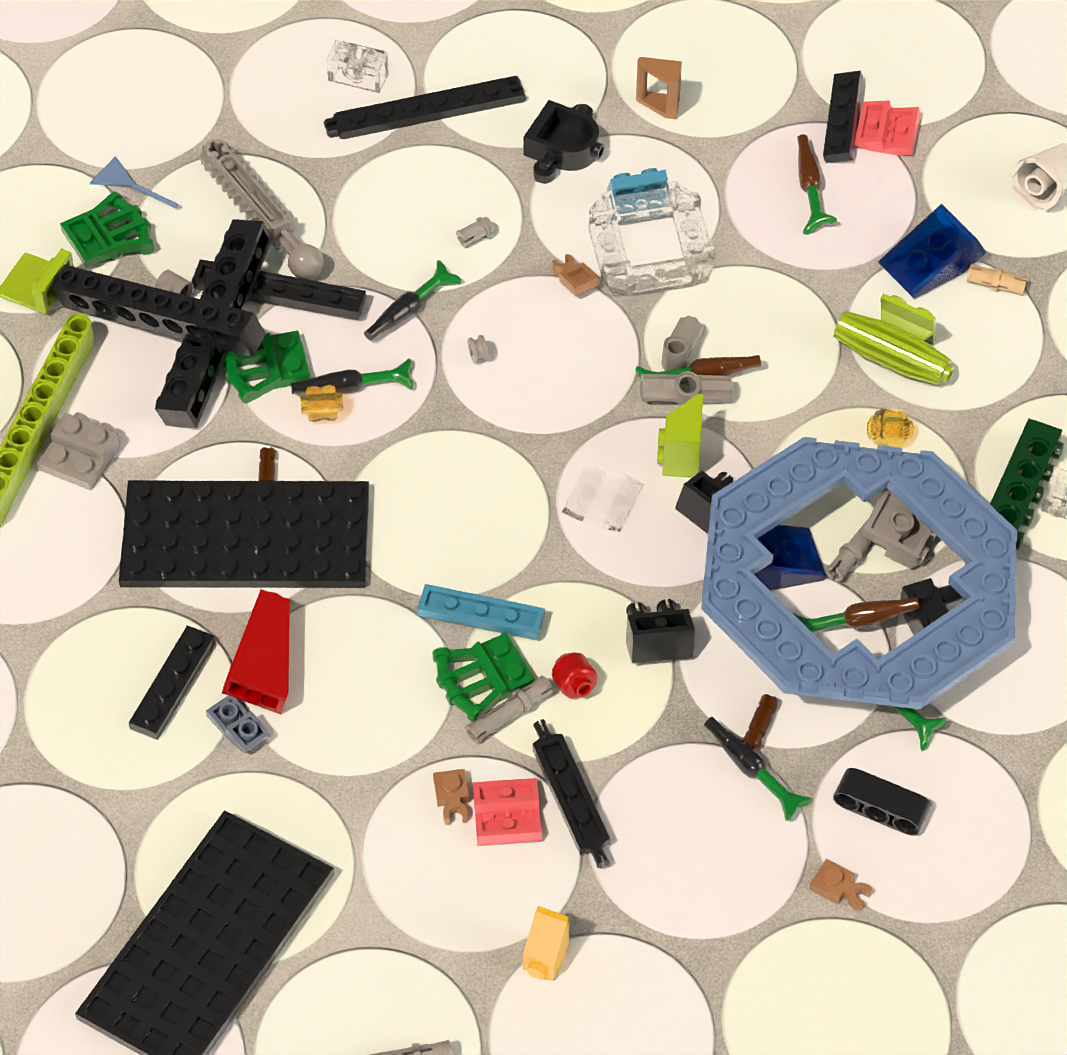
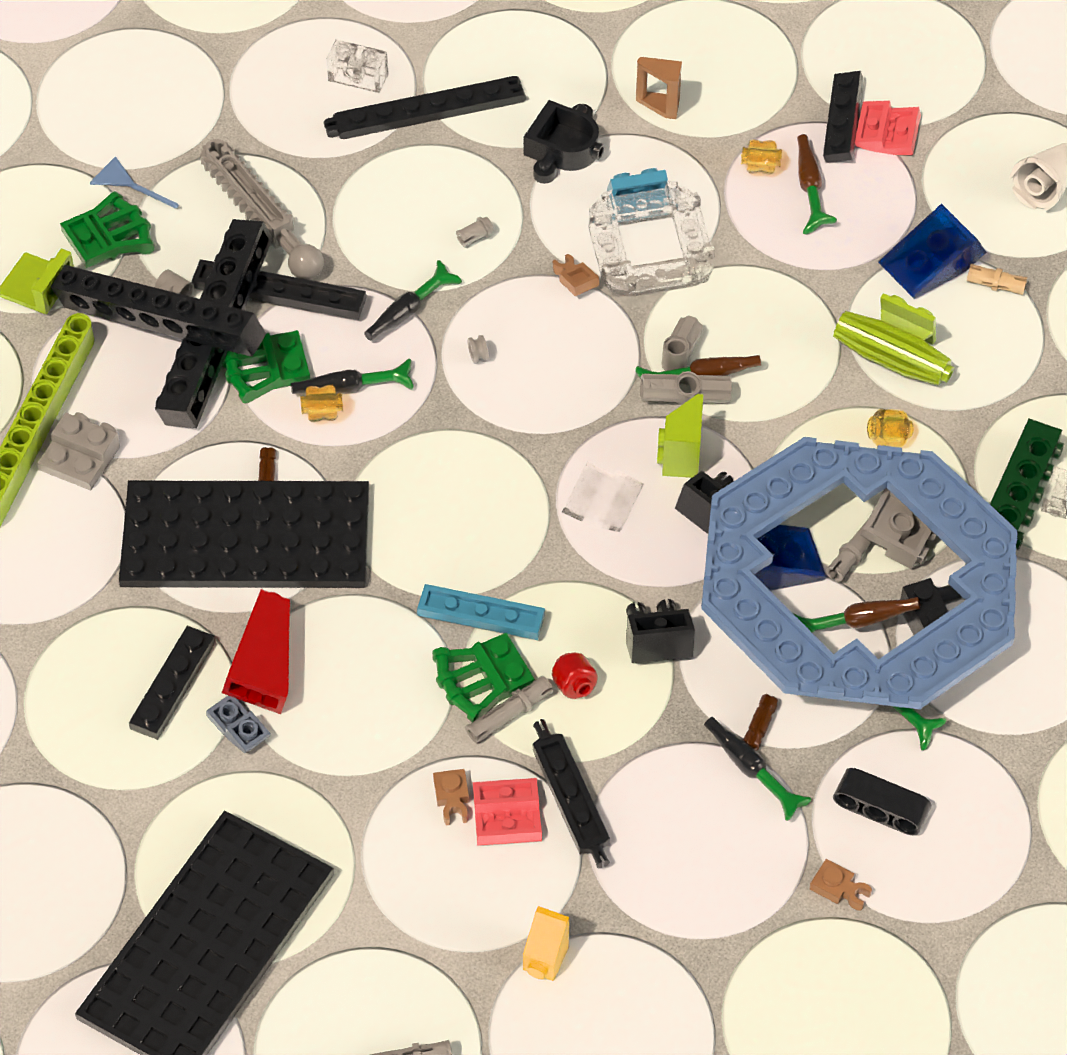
(761, 156): none -> clear yellow piece

